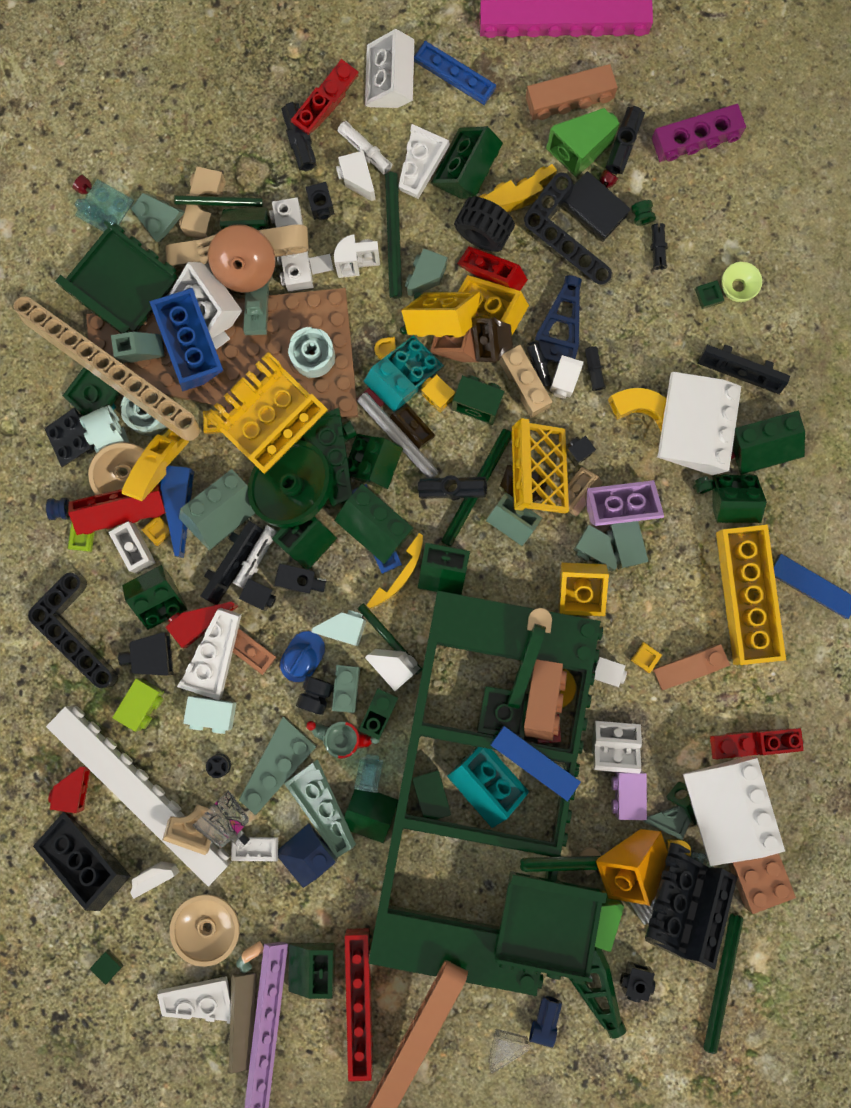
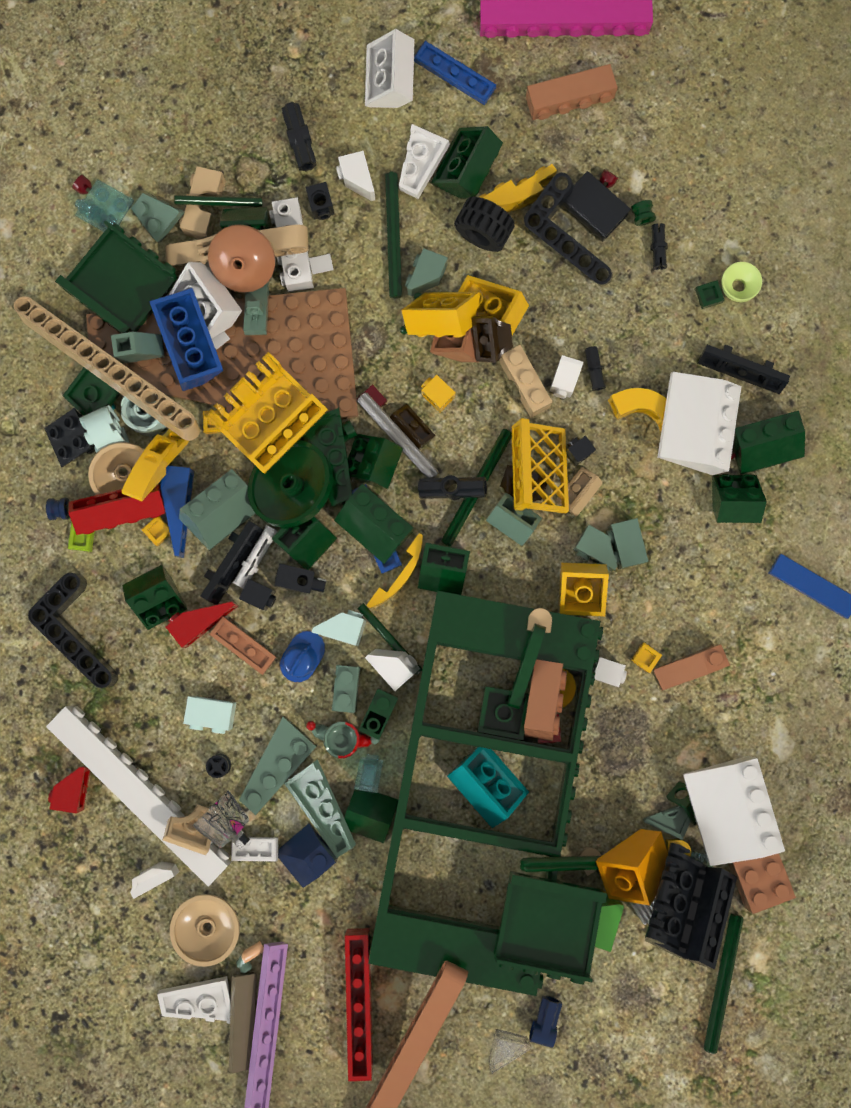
(81, 863): black slope -> none
(106, 967): dark green tile -> none
(132, 547): white brick -> none
(138, 705): lime brick -> none
(149, 655): black torso -> none
(211, 663): white wing -> none
(312, 970): dark green slope -> none
(314, 695): black wheel -> none
(317, 341): light aqua brick -> none
(325, 98): red slope -> none
(352, 255): white brick -> none
(371, 152): white pin -> none
(384, 347): yellow tile -> none
(401, 378): teal slope -> none
(432, 795): dark green panel -> none
(477, 399): dark green brick -> none
(493, 268): red slope -> none
(535, 763): blue tile -> none
(539, 362): black pin -> none
(555, 348): dark blue plate -> none
(582, 139): bright green slope -> none
(609, 1018): dark green plate -> none
(617, 747): white brick -> none
(623, 503): lavender slope -> none
(628, 130): black piece -> none
(630, 796): lavender brick -> none
(637, 982): black brick -> none
(703, 485): dark green plate -> none
(727, 118): magenta brick -> none
(750, 595): yellow brick -> none
(756, 743): red slope -> none

